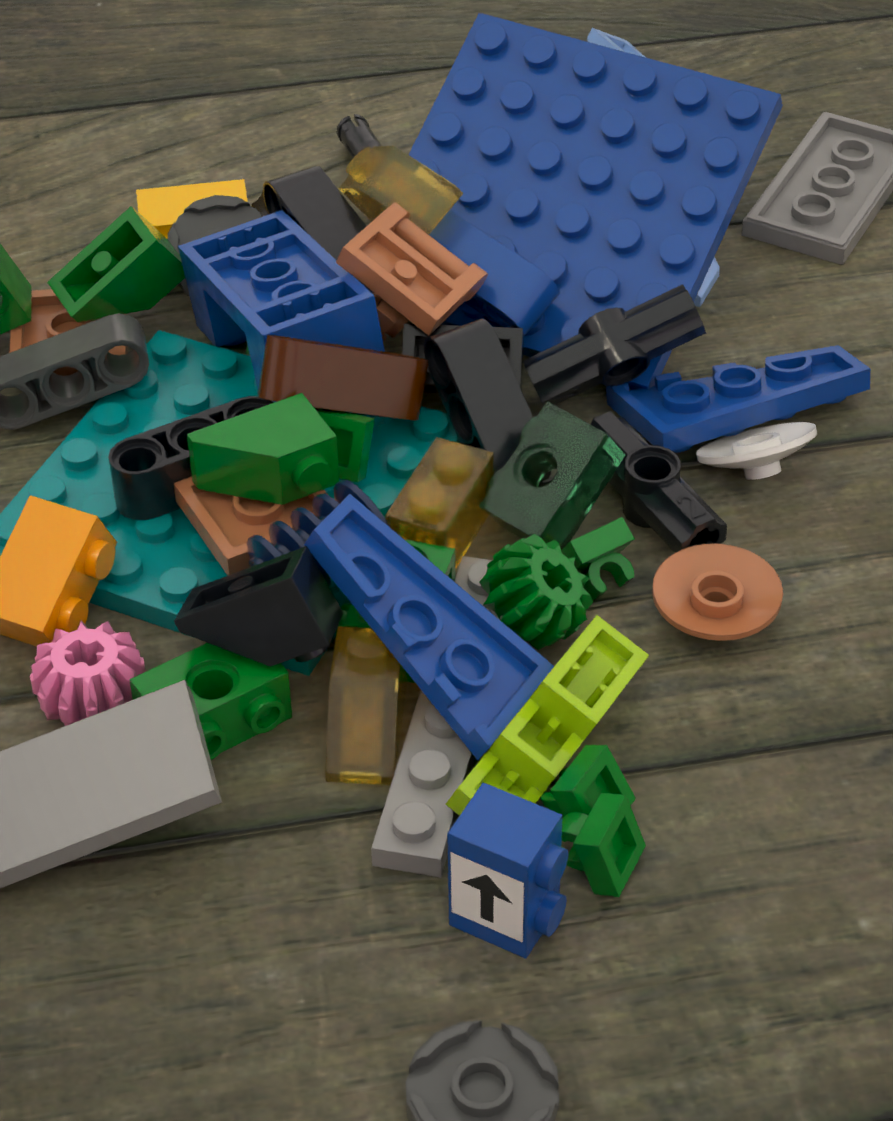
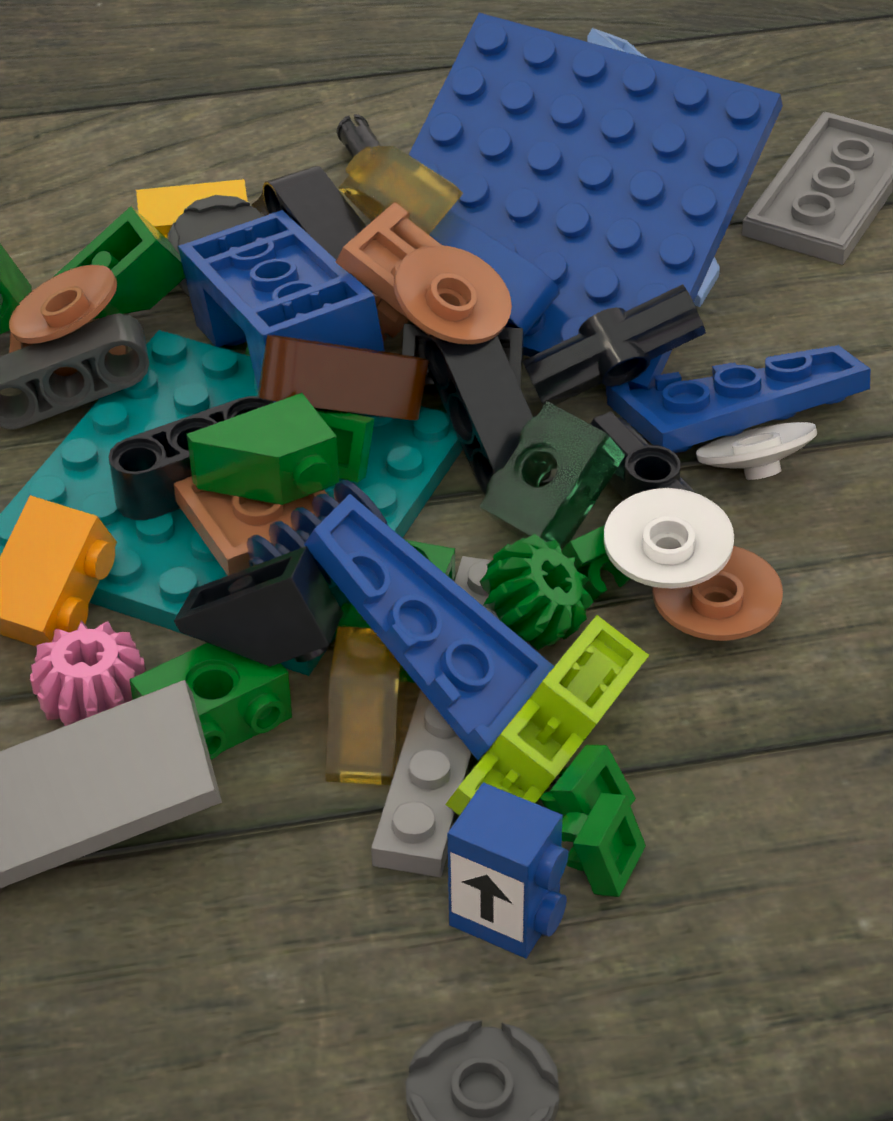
(63, 304): none -> nougat dish
(444, 497): clear yellow brick -> none
(452, 294): none -> nougat dish
(668, 538): none -> white dish

